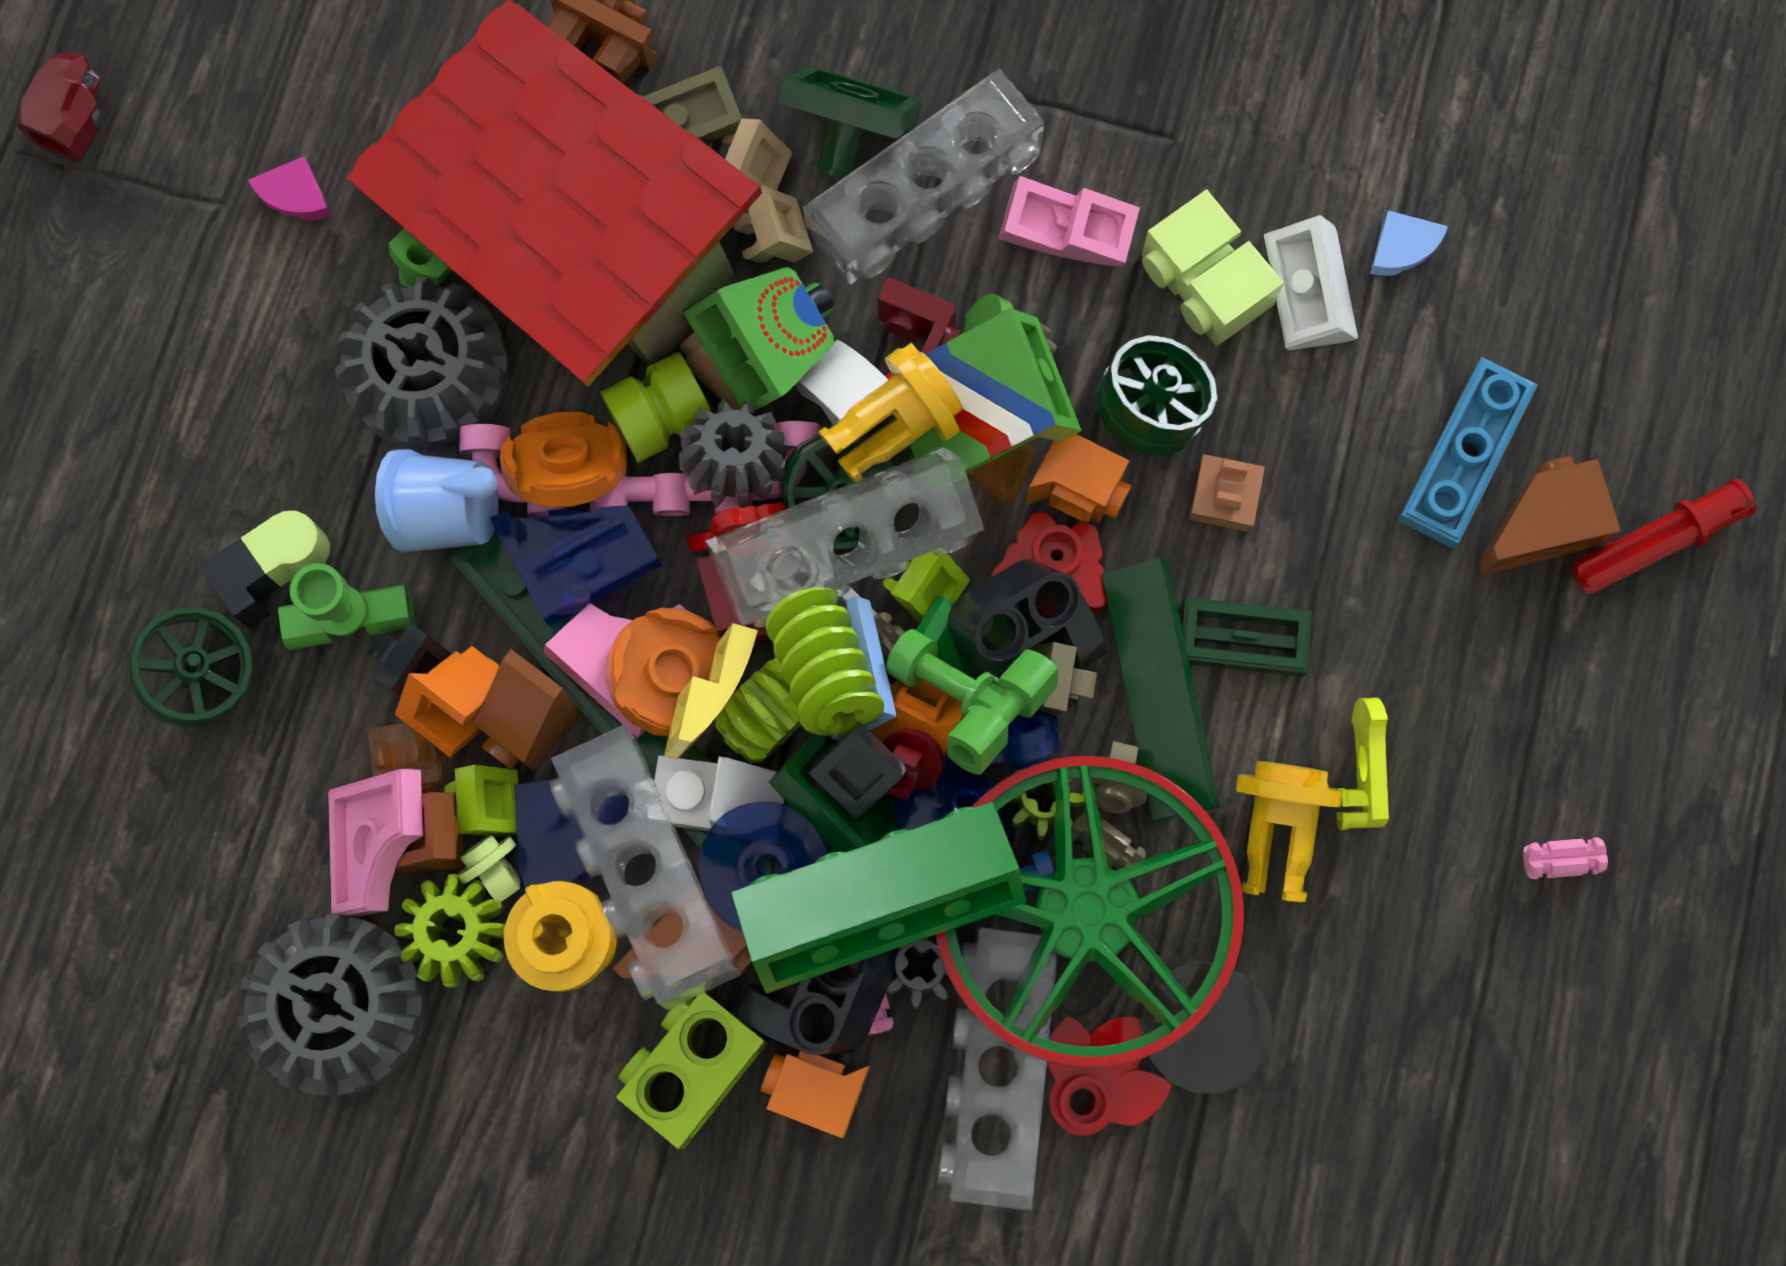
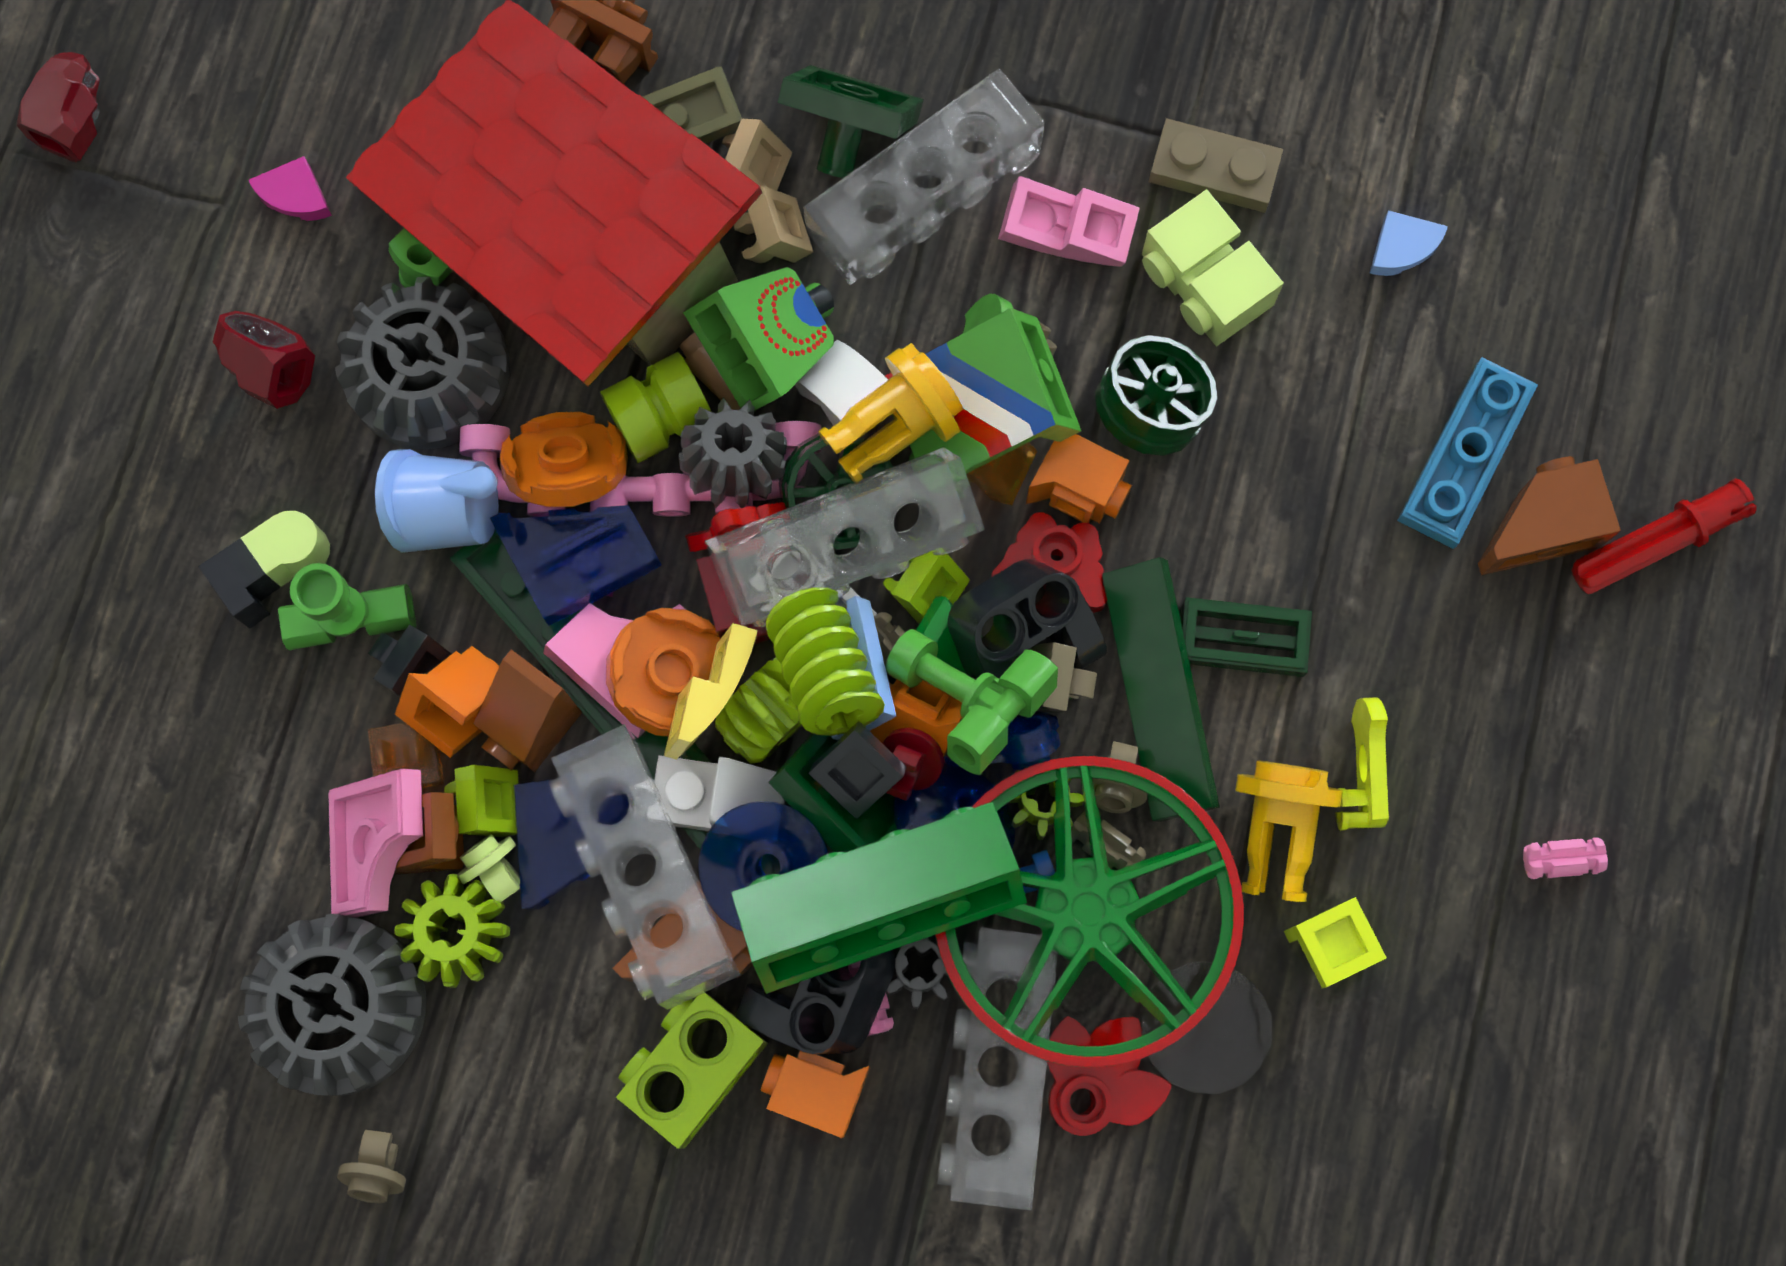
(190, 666): dark green wheel -> none
(264, 357): none -> dark red rock
(373, 1175): none -> dark tan plate
(559, 936): yellow piece -> none
(916, 314): dark red bracket -> none
(1224, 164): none -> dark tan plate
(1226, 493): nougat tile -> none
(1315, 291): white slope -> none
(1337, 942): none -> neon yellow panel

